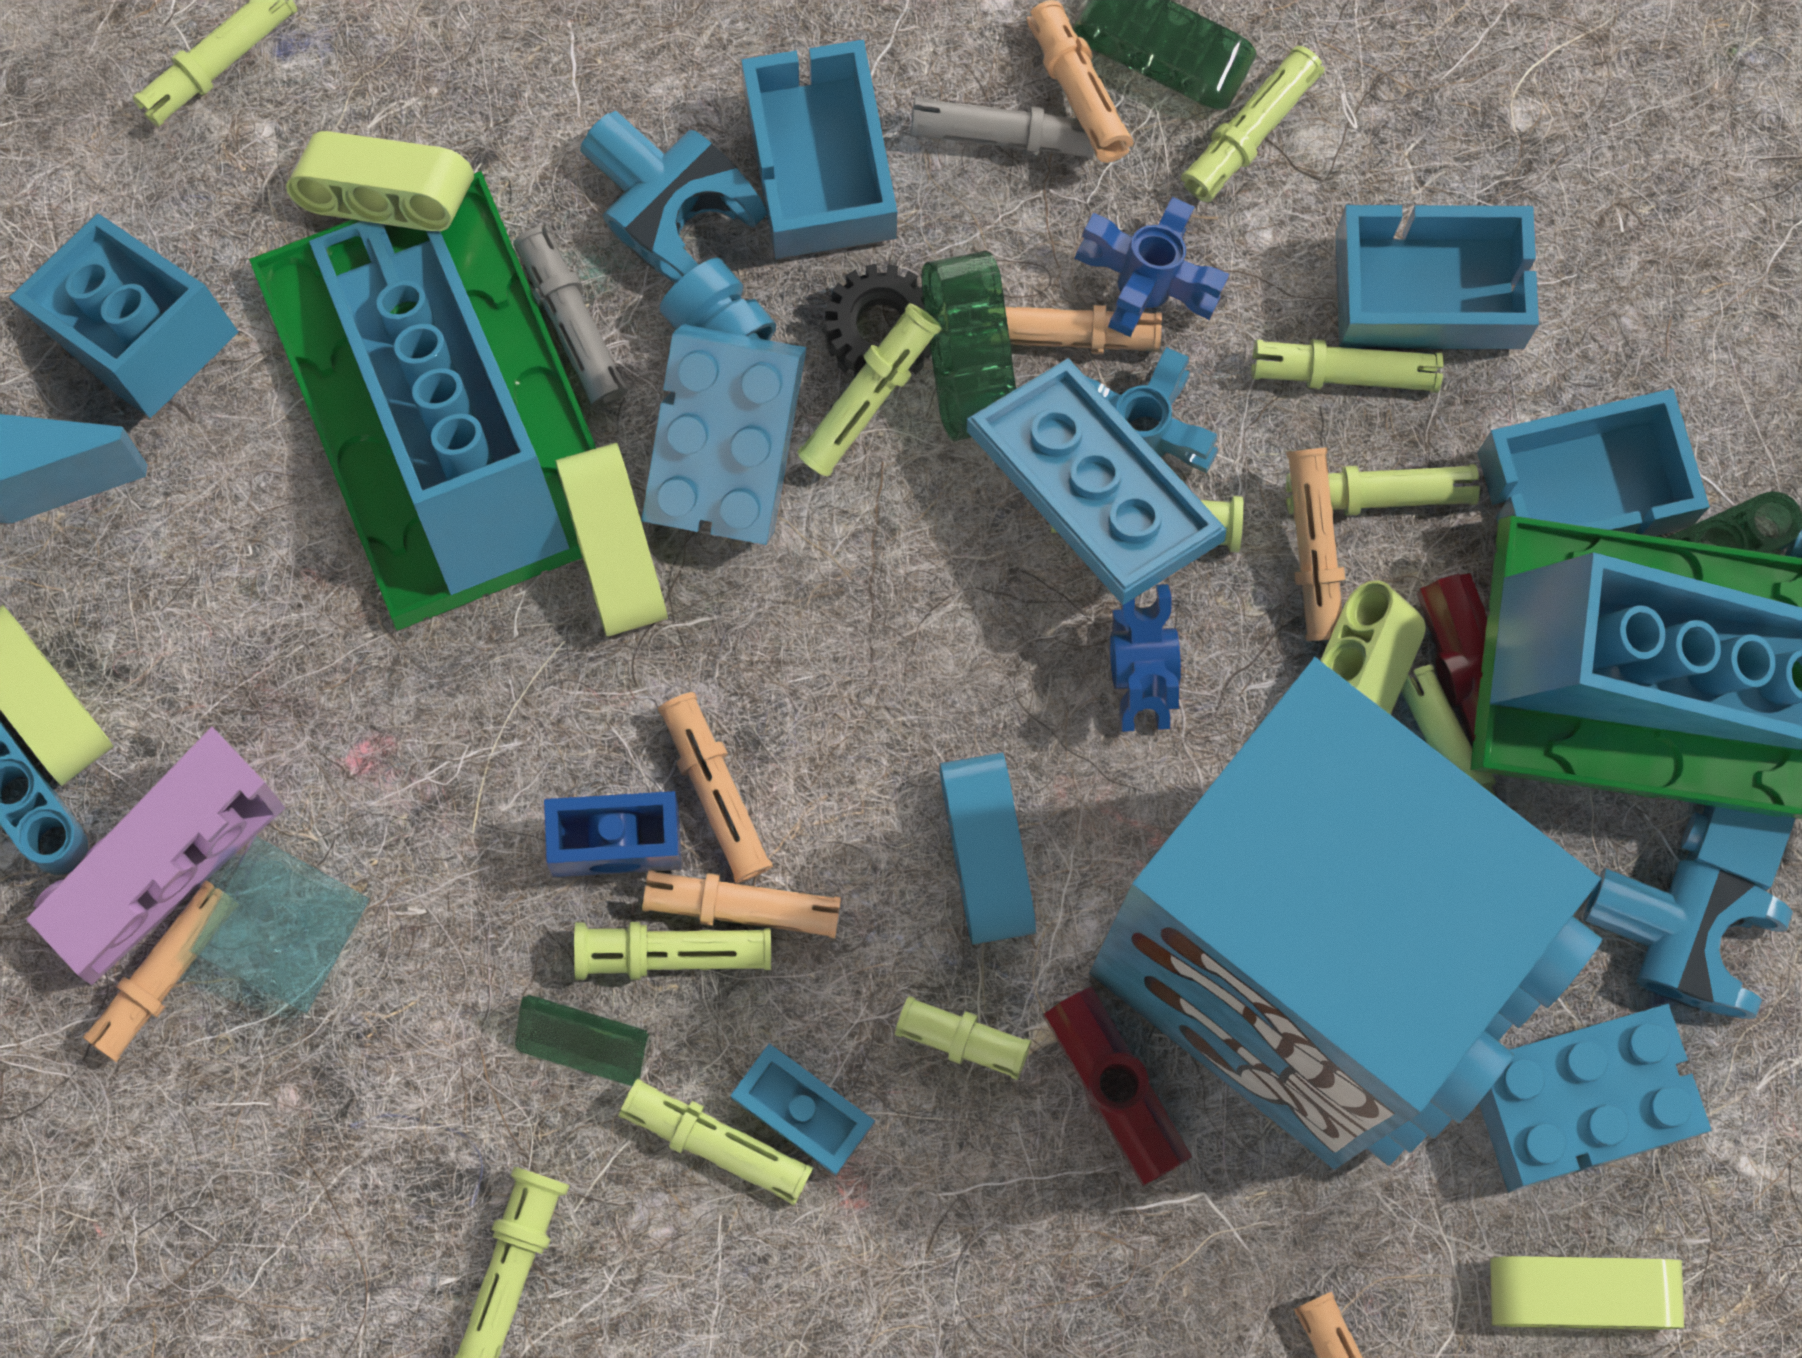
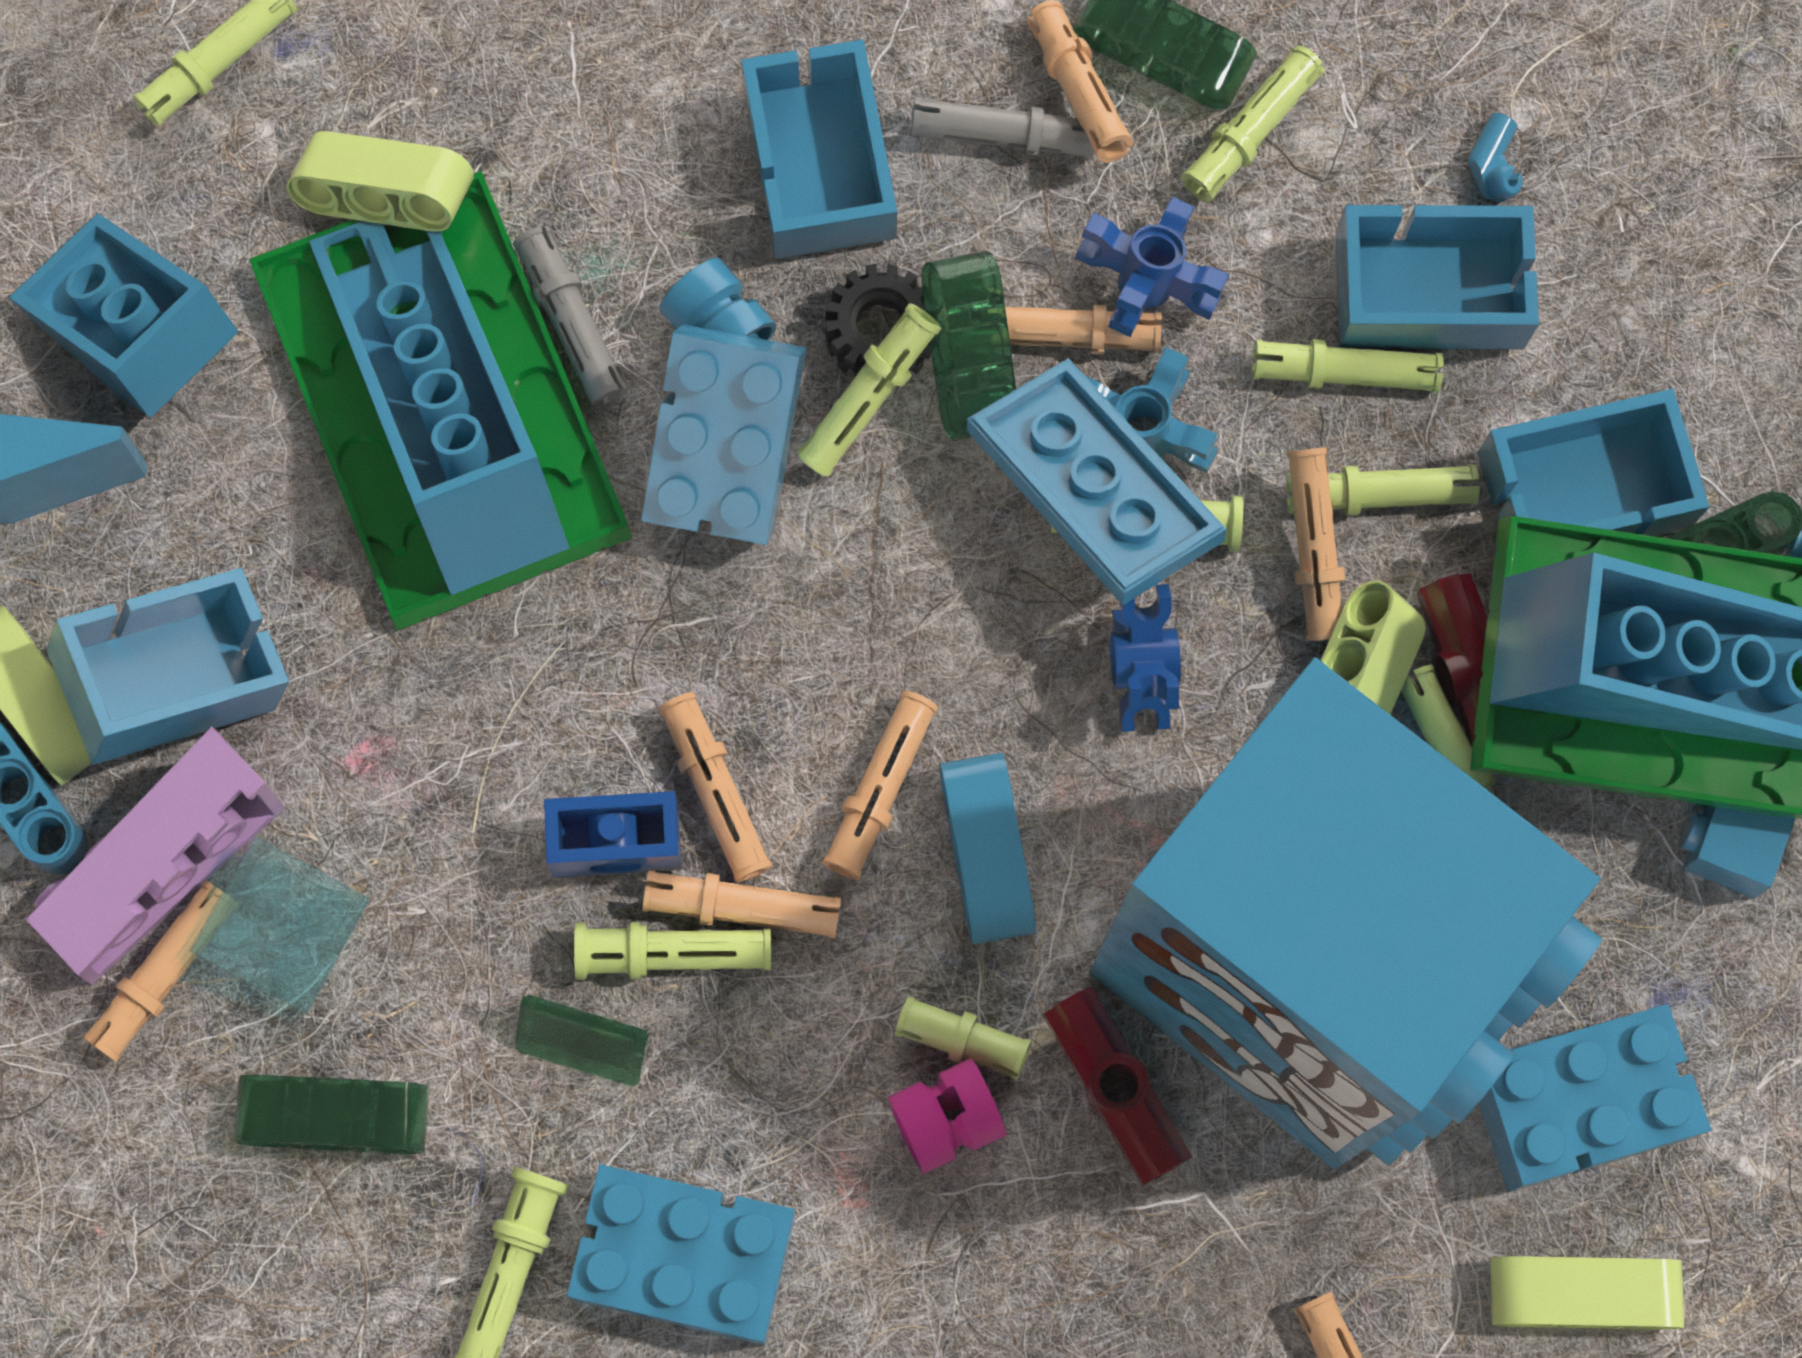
(169, 667): none -> dark azure piece
(331, 1114): none -> clear green beam
(611, 539): yellowish green beam -> none
(665, 190): dark azure connector -> none
(682, 1255): none -> dark azure piece
(704, 1136): yellowish green pin -> none
(802, 1109): dark azure plate -> none
(848, 851): none -> light nougat pin
(925, 1127): none -> dark pink wheel
(1488, 162): none -> dark azure arm
(1686, 931): dark azure connector -> none

